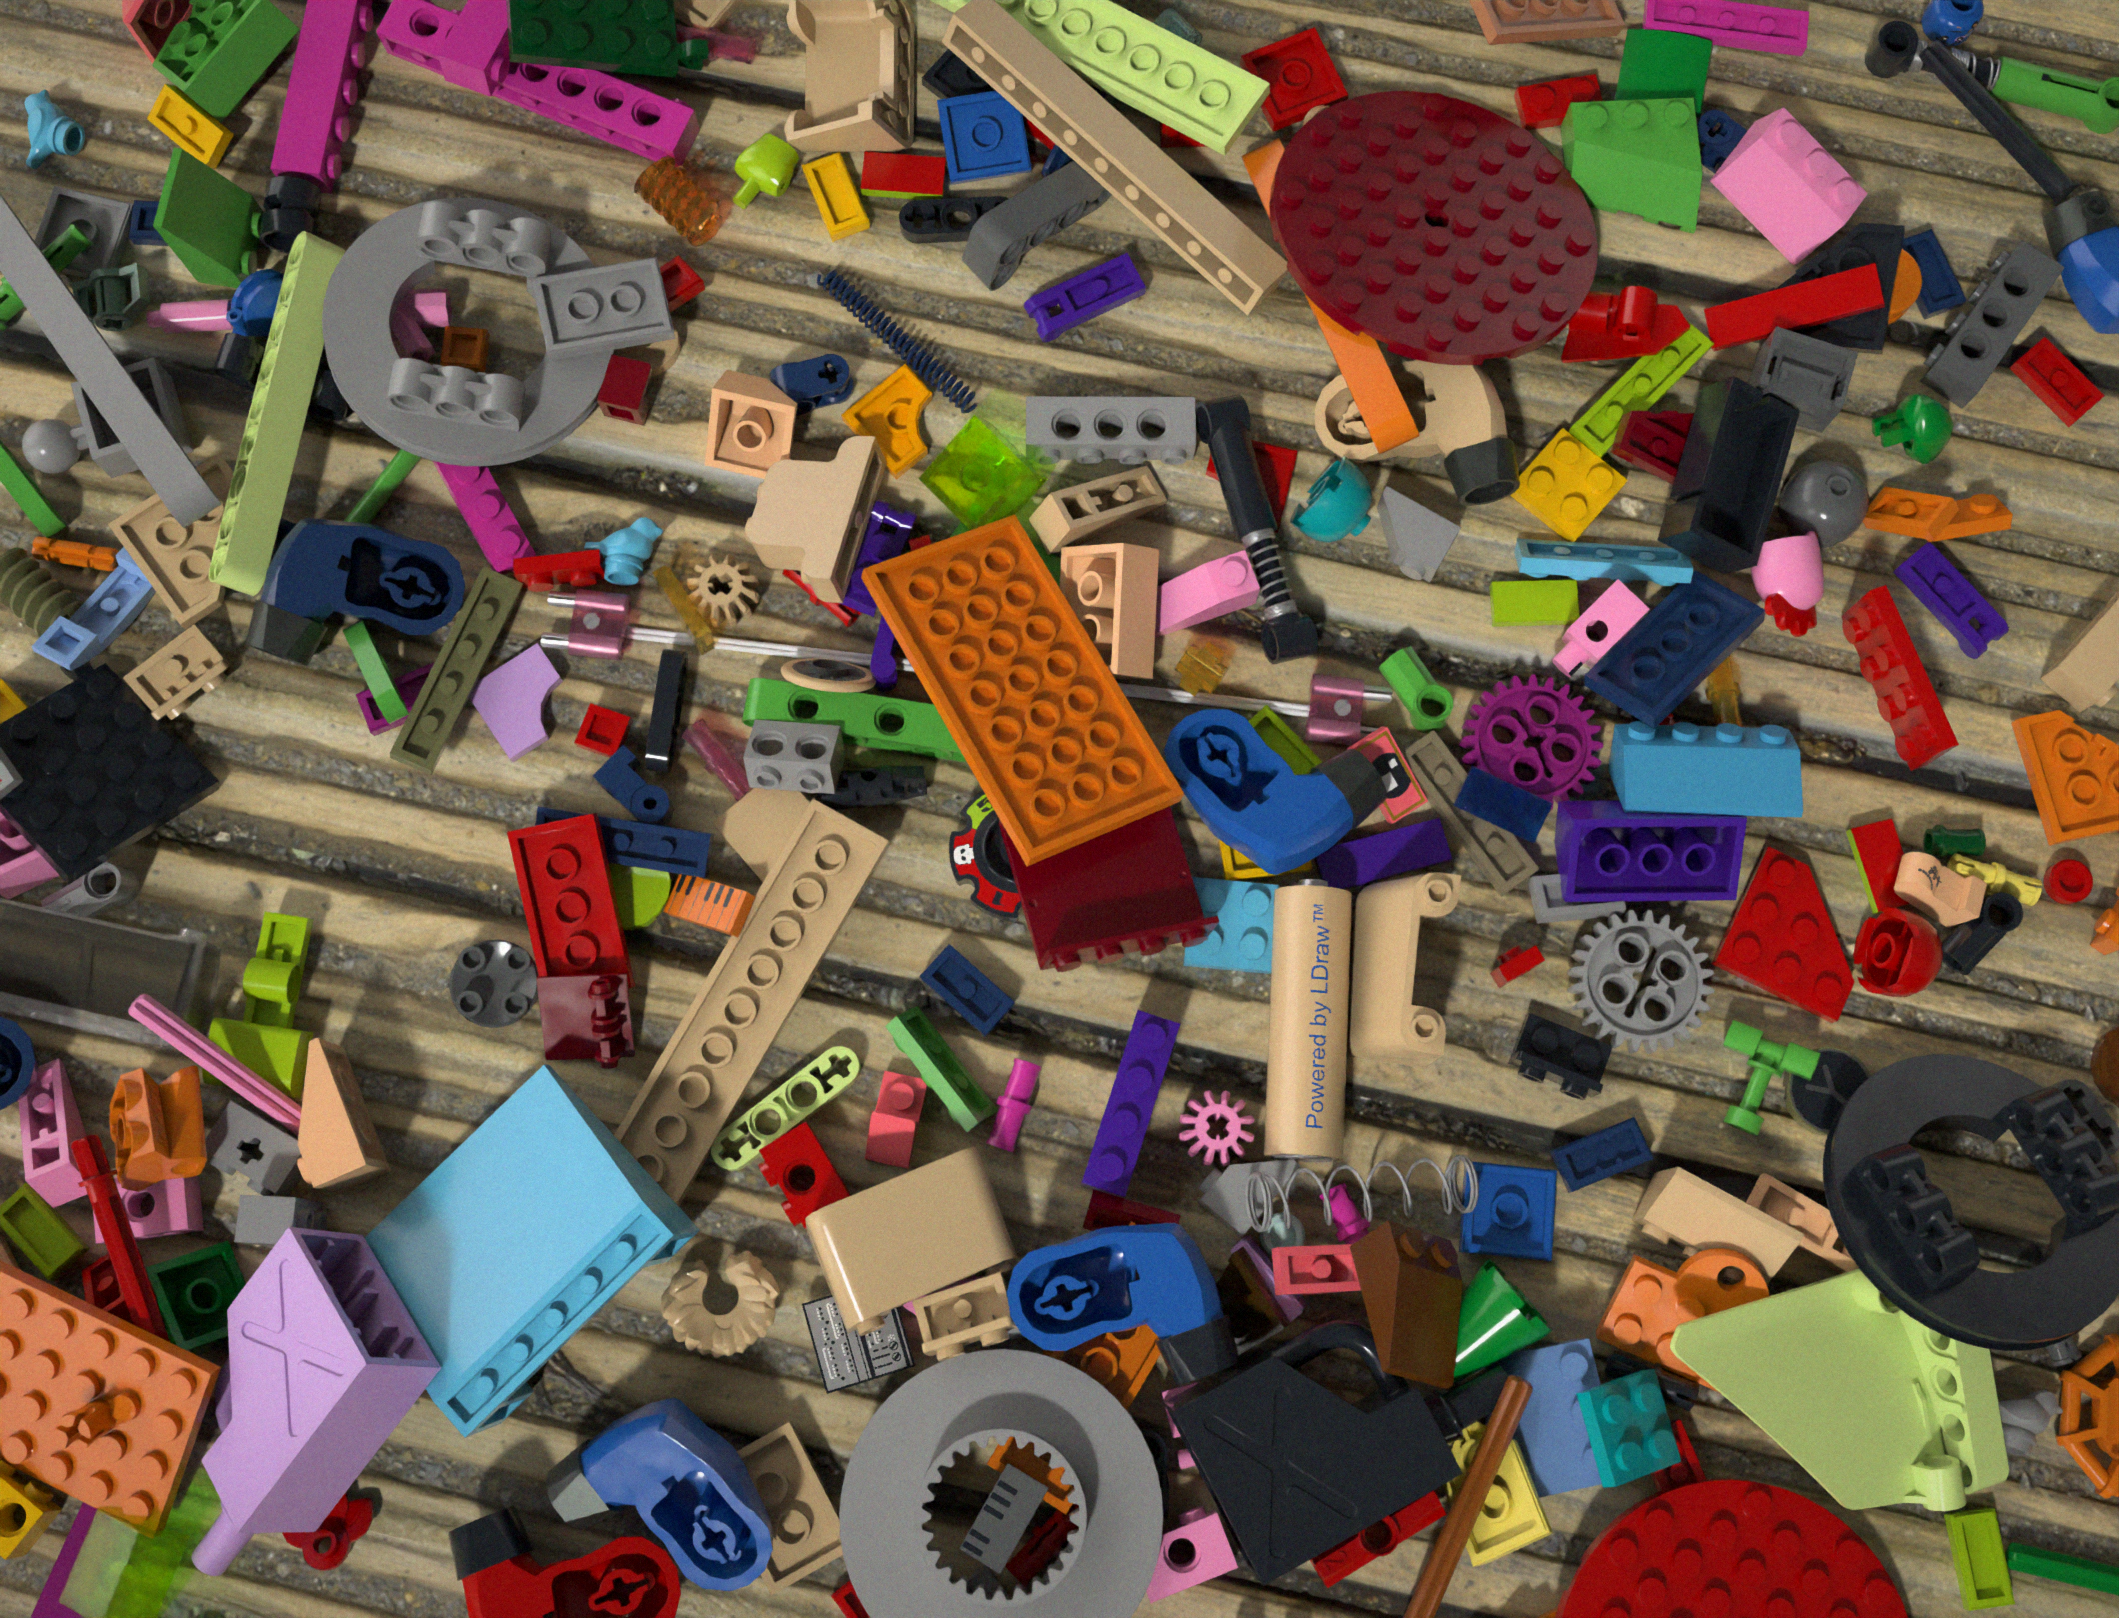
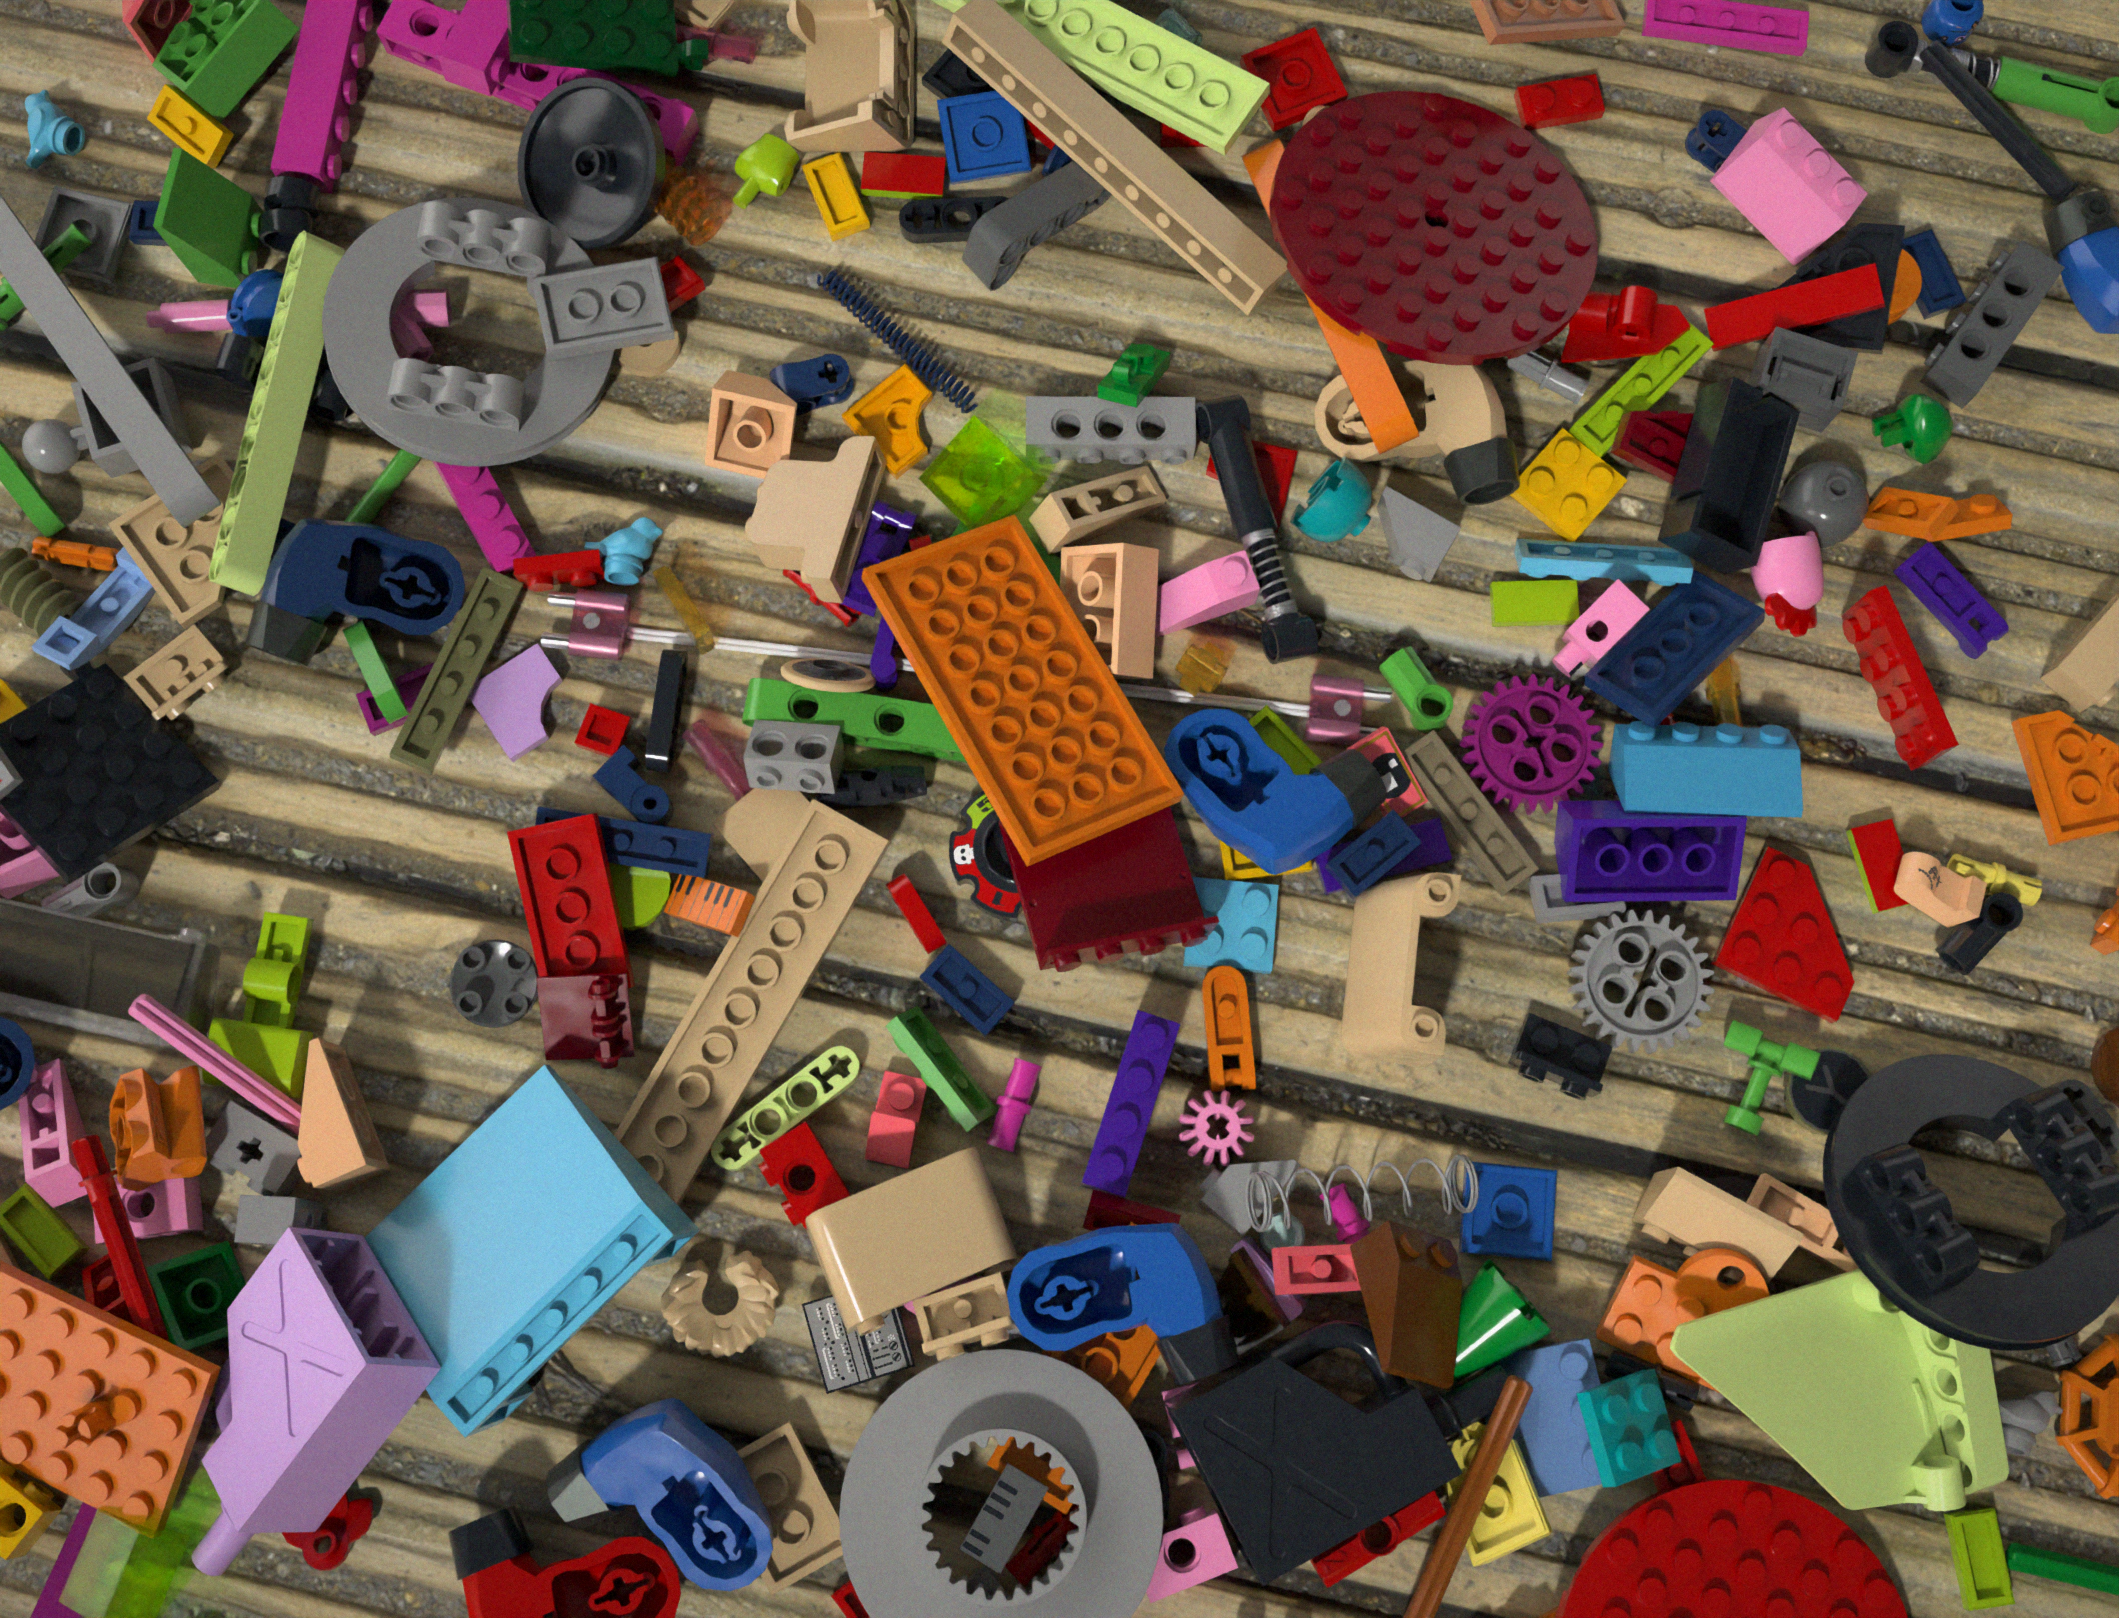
(111, 296): sand green piece -> none
(465, 348): orange tile -> none
(592, 162): none -> black dish
(624, 390): dark red panel -> none
(725, 576): tan gear -> none
(916, 913): none -> red beam
(1085, 297): dark purple plate -> none
(1134, 375): none -> green plate
(1227, 1028): none -> orange plate
(1308, 1023): tan piece -> none
(1373, 854): none -> dark blue plate
(1502, 804): clear blue tile -> none
(1515, 964): red plate -> none
(1550, 375): none -> light grey axle
(1601, 1154): dark blue plate -> none
(1636, 157): bright green wedge -> none
(1664, 66): green slope -> none
(1897, 953): red cylinder -> none
(1945, 841): dark green pin -> none
(2056, 382): red plate -> none
(2068, 881): red tile -> none

